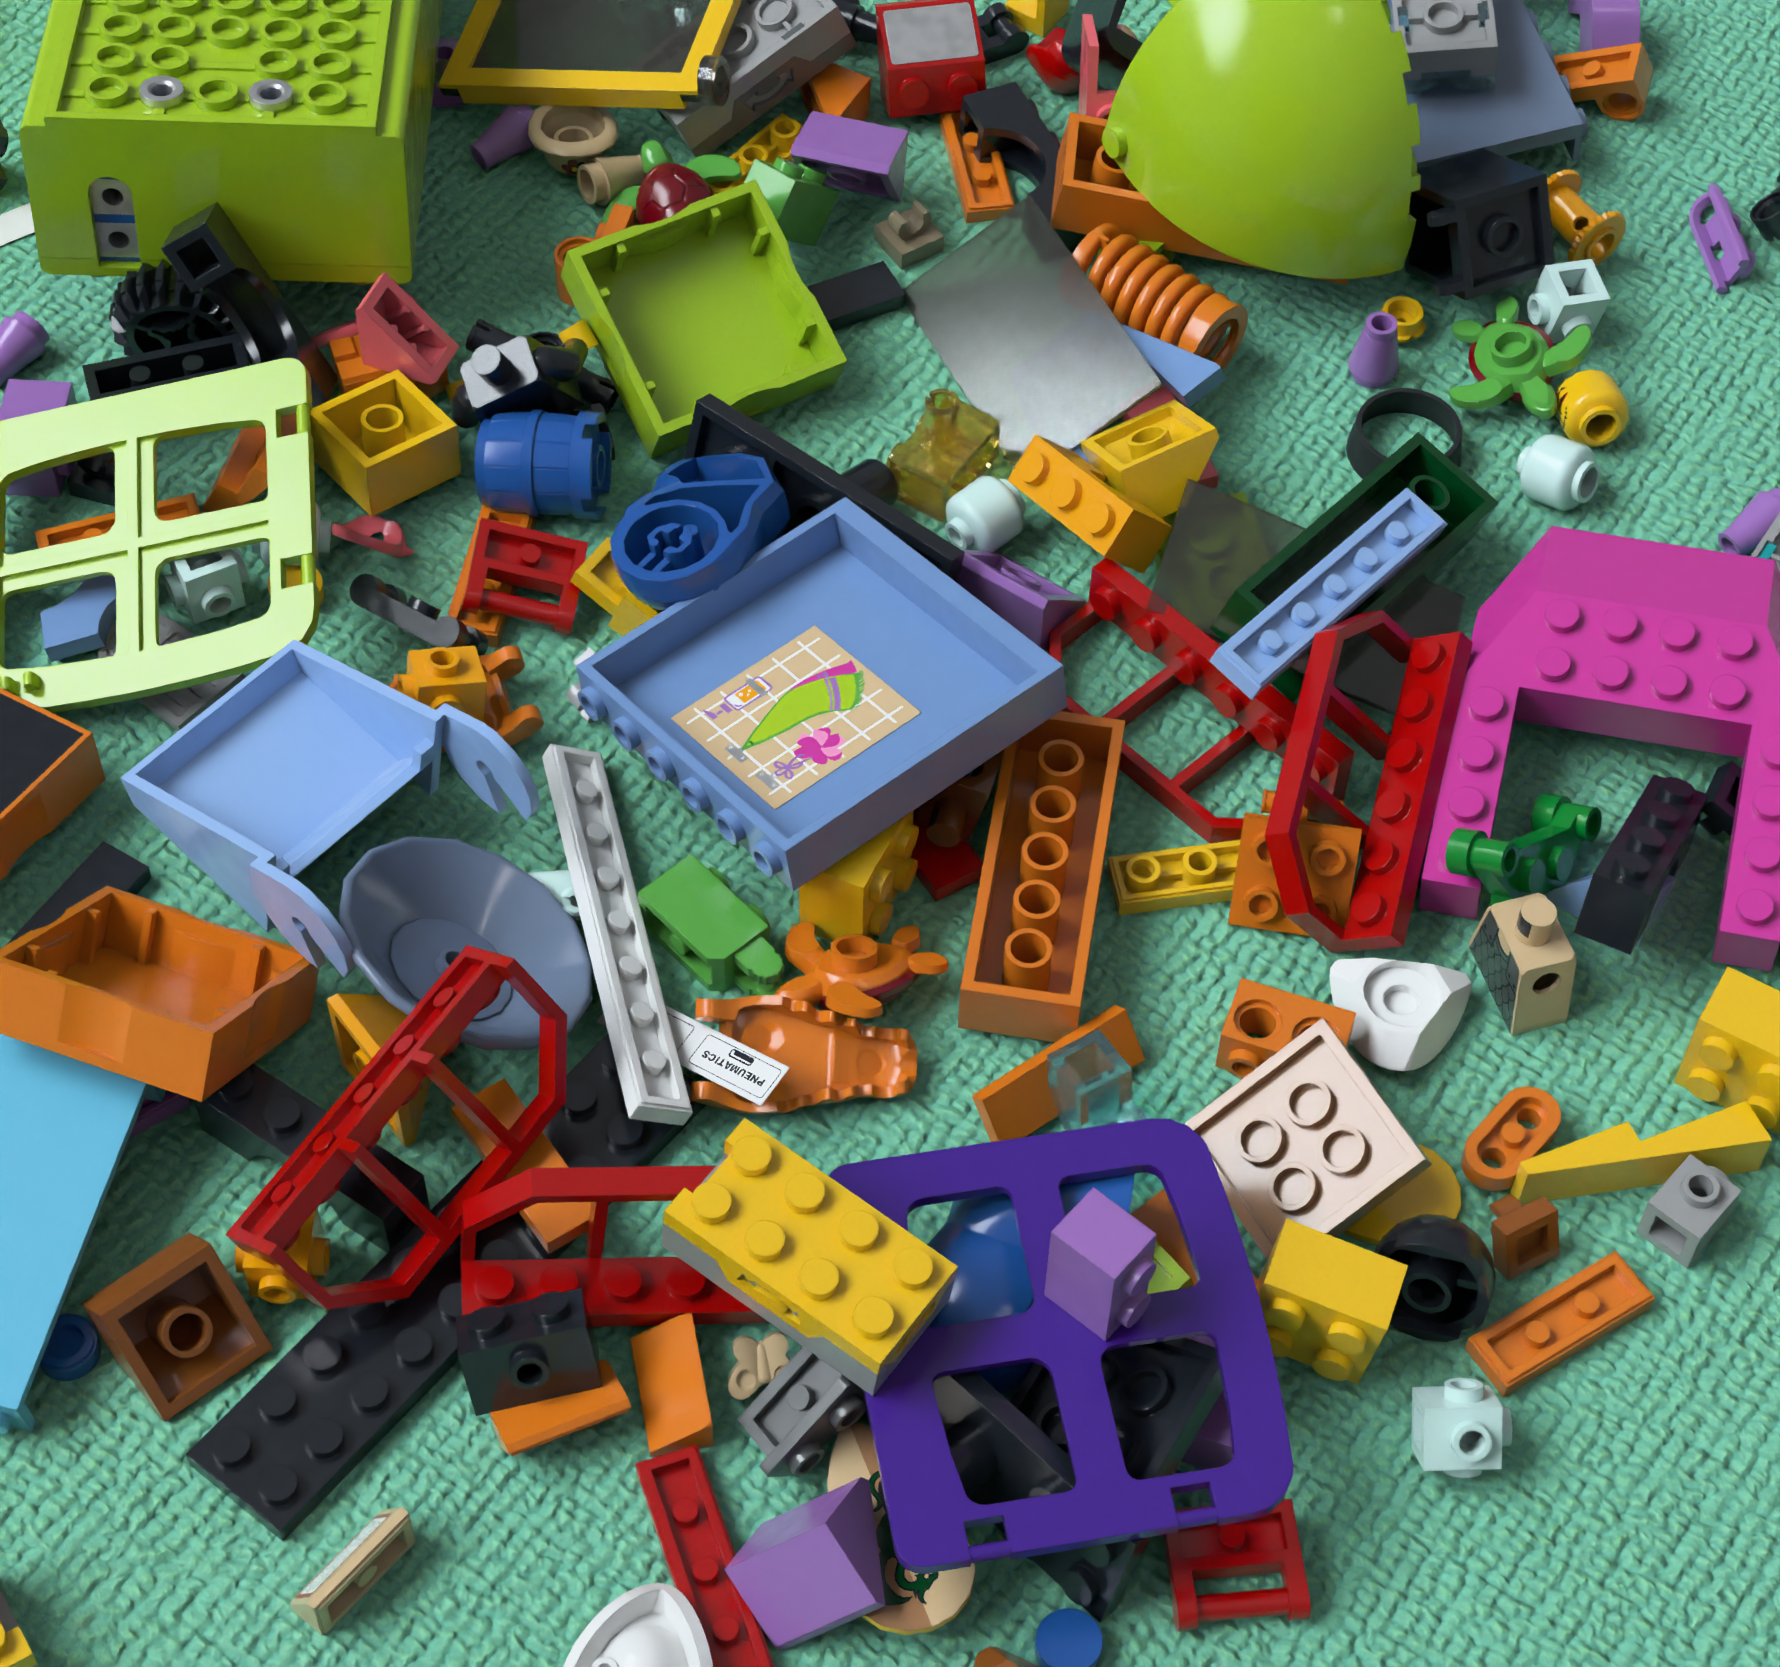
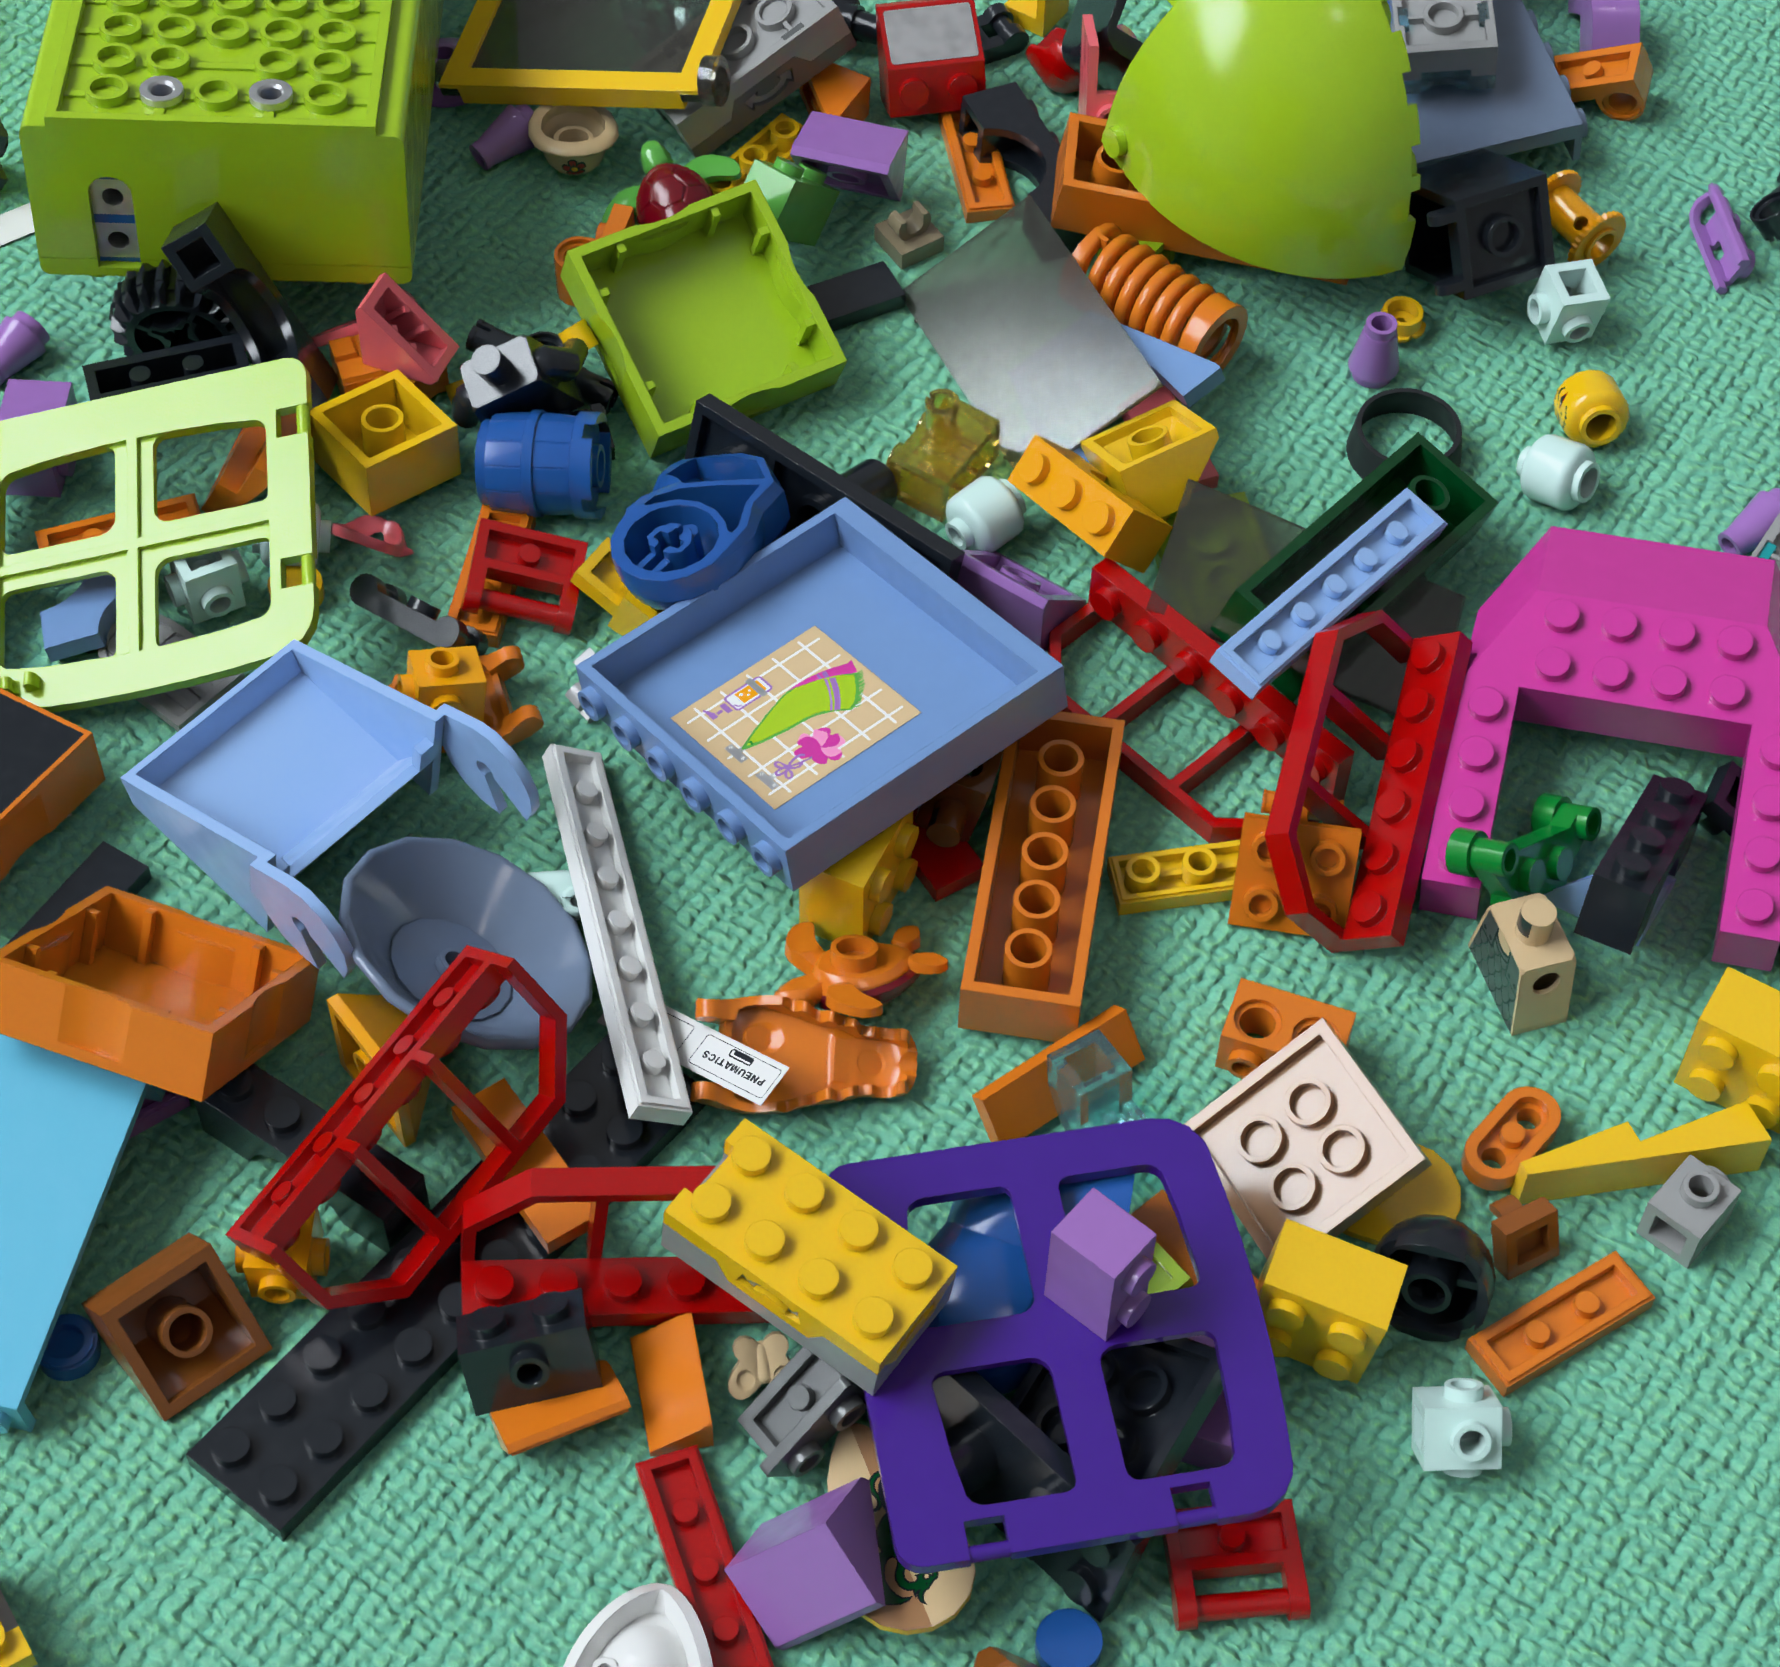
(94, 479): black tile -> none
(355, 1569): tan slope -> none
(607, 176): tan cone -> none
(711, 929): bright green hinge -> none
(1401, 1008): white hat -> none
(1516, 361): bright green animal -> none

